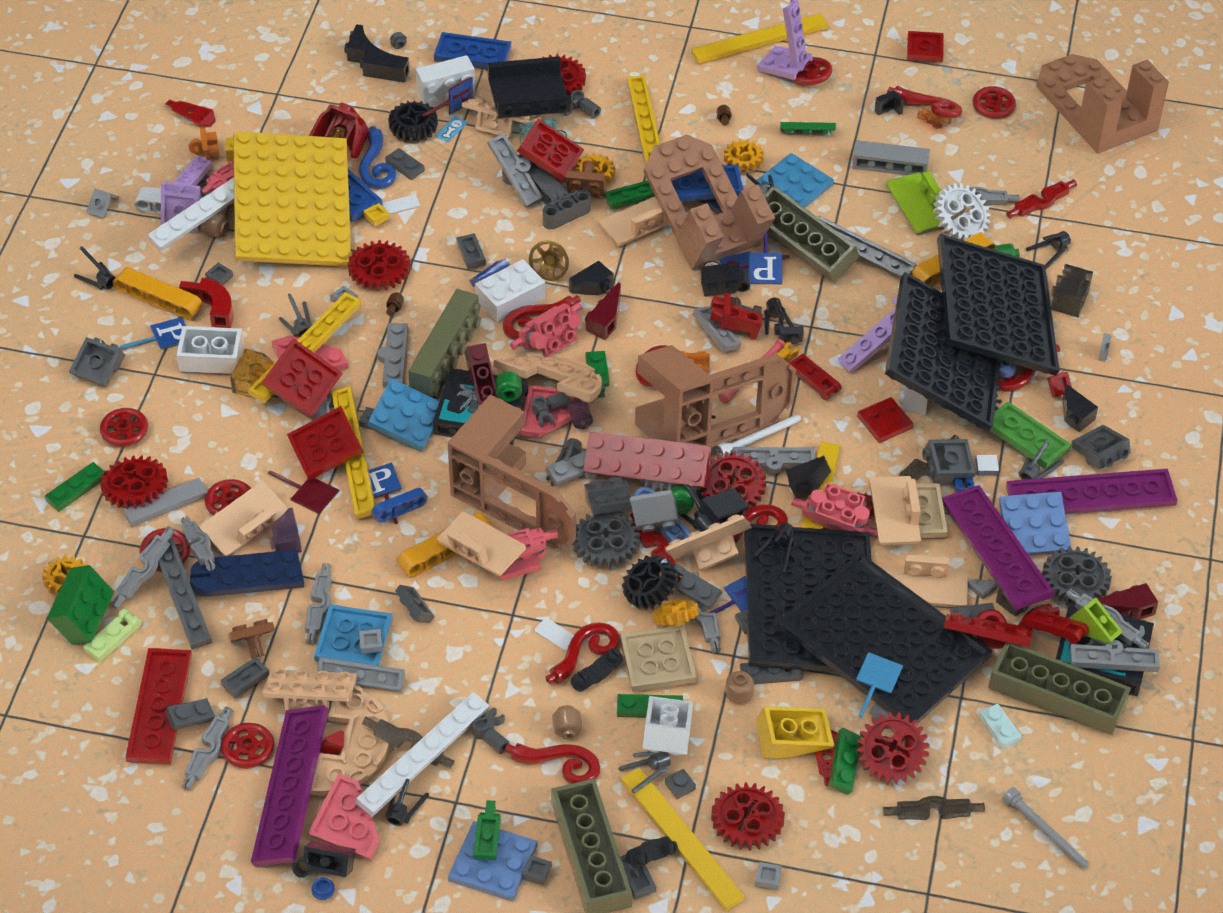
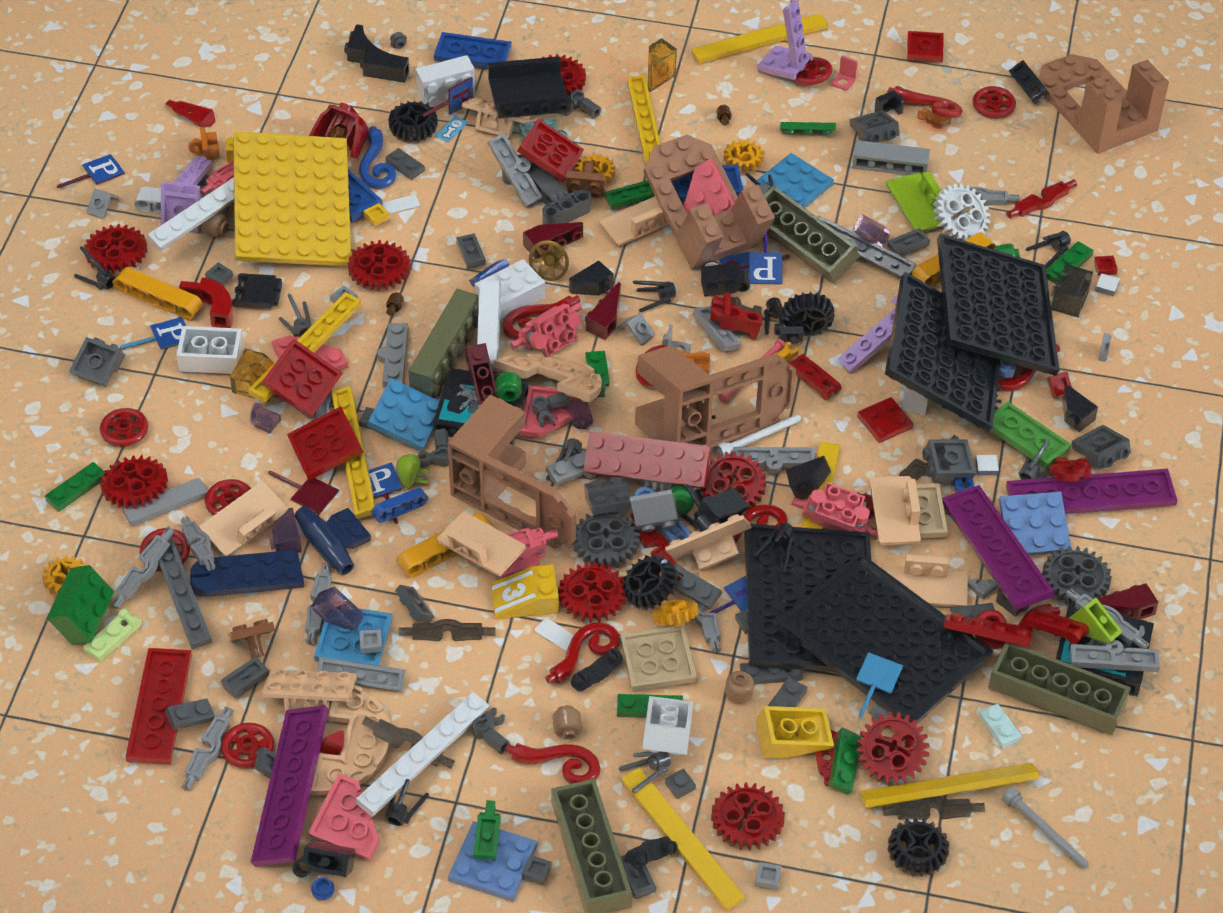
(99, 170): none -> blue piece
(116, 247): none -> red gear
(258, 291): none -> black plate
(264, 418): none -> plate
(265, 762): none -> dark grey plate
(334, 536): none -> dark blue plate
(337, 609): none -> clear purple slope
(407, 469): none -> lime piece
(435, 630): none -> clear smoke piece
(438, 456): none -> dark grey bar
(489, 317): none -> white beam
(526, 593): none -> yellow slope
(561, 233): none -> dark red slope
(592, 592): none -> red gear
(638, 327): none -> light grey bracket
(661, 63): none -> clear yellow slope
(664, 289): none -> black plant
(667, 340): none -> light grey bracket
(710, 188): none -> coral plate
(789, 694): none -> dark grey plate
(810, 311): none -> black gear
(847, 71): none -> coral bracket
(871, 230): none -> clear purple slope
(875, 127): none -> dark grey plate
(908, 242): none -> dark grey plate
(918, 854): none -> black gear
(948, 785): none -> yellow tile
(1028, 81): none -> black plate
(1070, 470): none -> red plate
(1075, 256): none -> green plate
(1105, 265): none -> red plate
(1107, 284): none -> white tile

